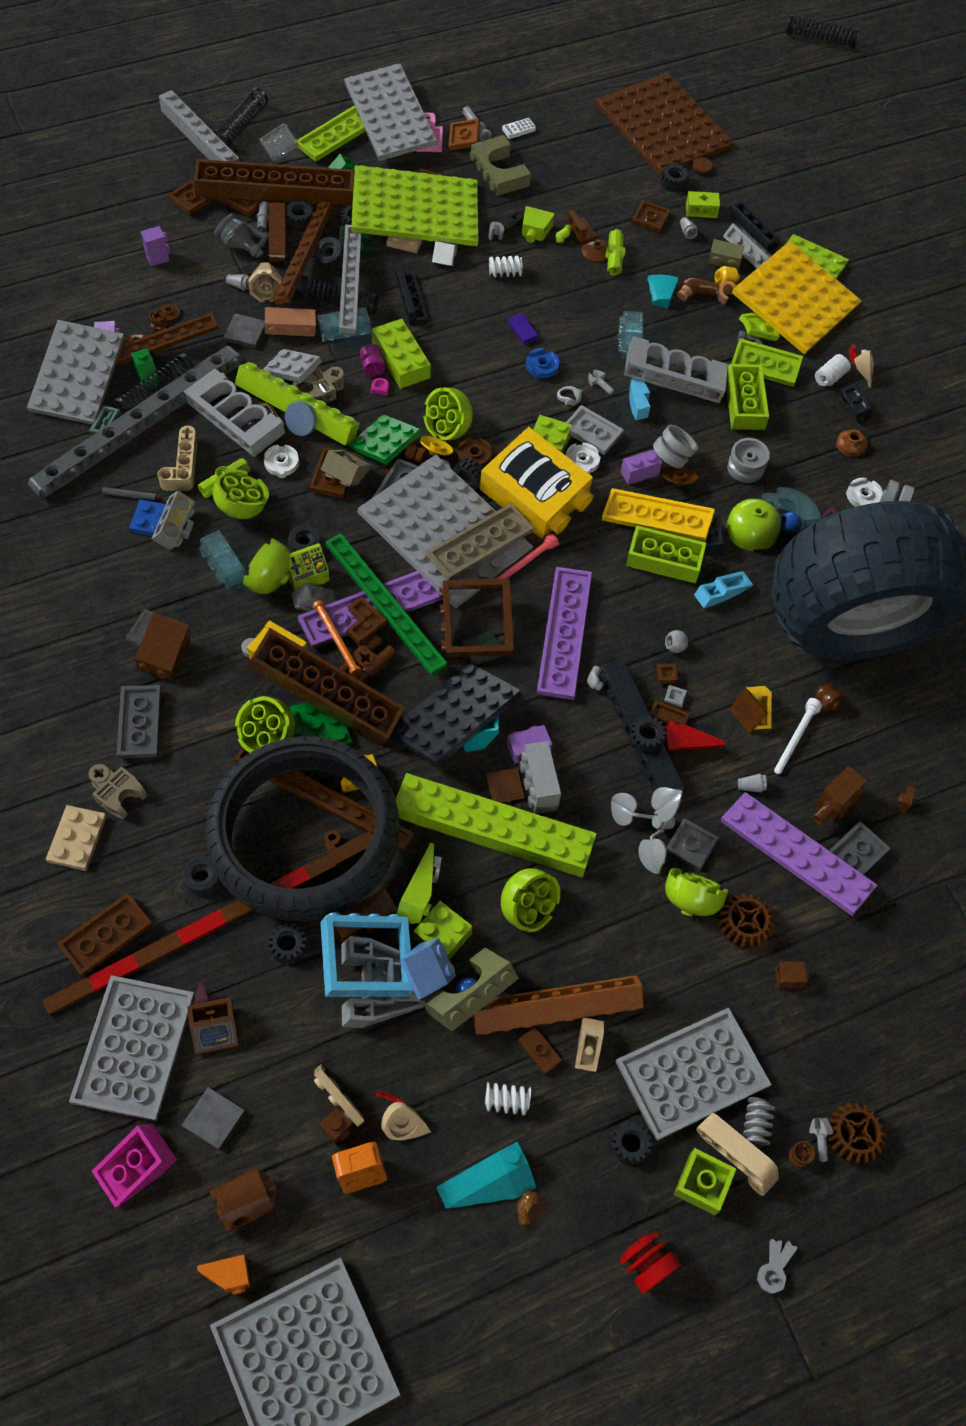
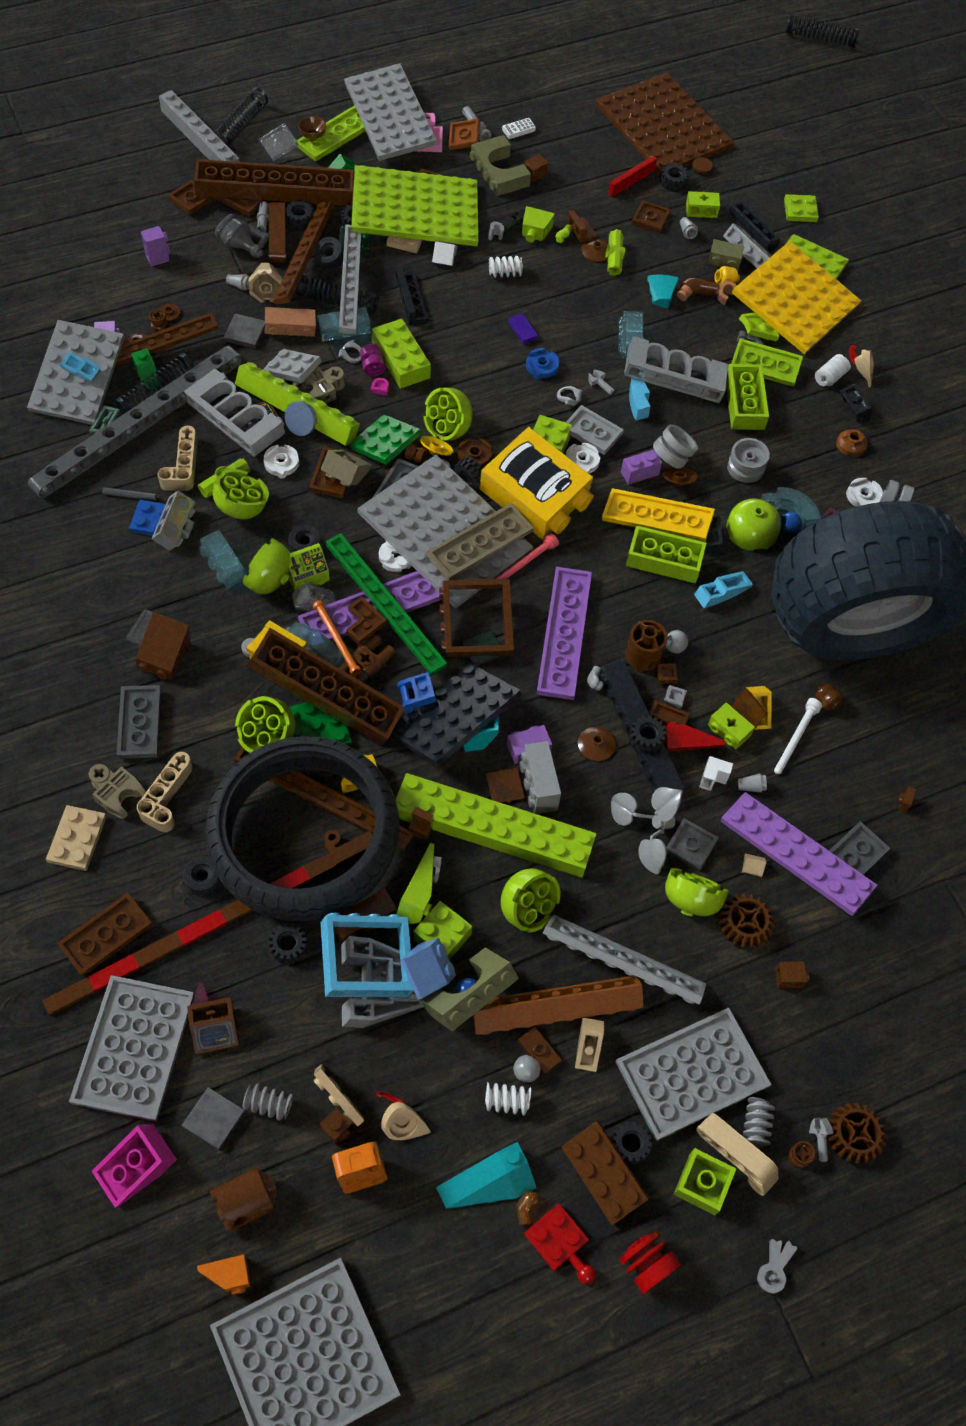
(82, 368): none -> medium azure slope
(178, 768): none -> tan beam
(267, 1102): none -> light grey piece
(312, 124): none -> reddish brown piece
(316, 642): none -> clear light blue arch
(342, 352): none -> light grey piece
(389, 562): none -> white plate
(421, 824): none -> reddish brown slope
(422, 689): none -> blue plate
(526, 1069): none -> light grey piece
(537, 167): none -> reddish brown brick
(557, 1240): none -> red plate
(596, 751): none -> reddish brown dish
(605, 1173): none -> reddish brown plate
(626, 959): none -> light grey plate
(632, 176): none -> red tile
(646, 645): none -> reddish brown cylinder
(717, 771): none -> white piece
(731, 726): none -> lime brick
(753, 865): none -> tan slope
(801, 208): none -> lime plate
(839, 796): reddish brown brick -> none

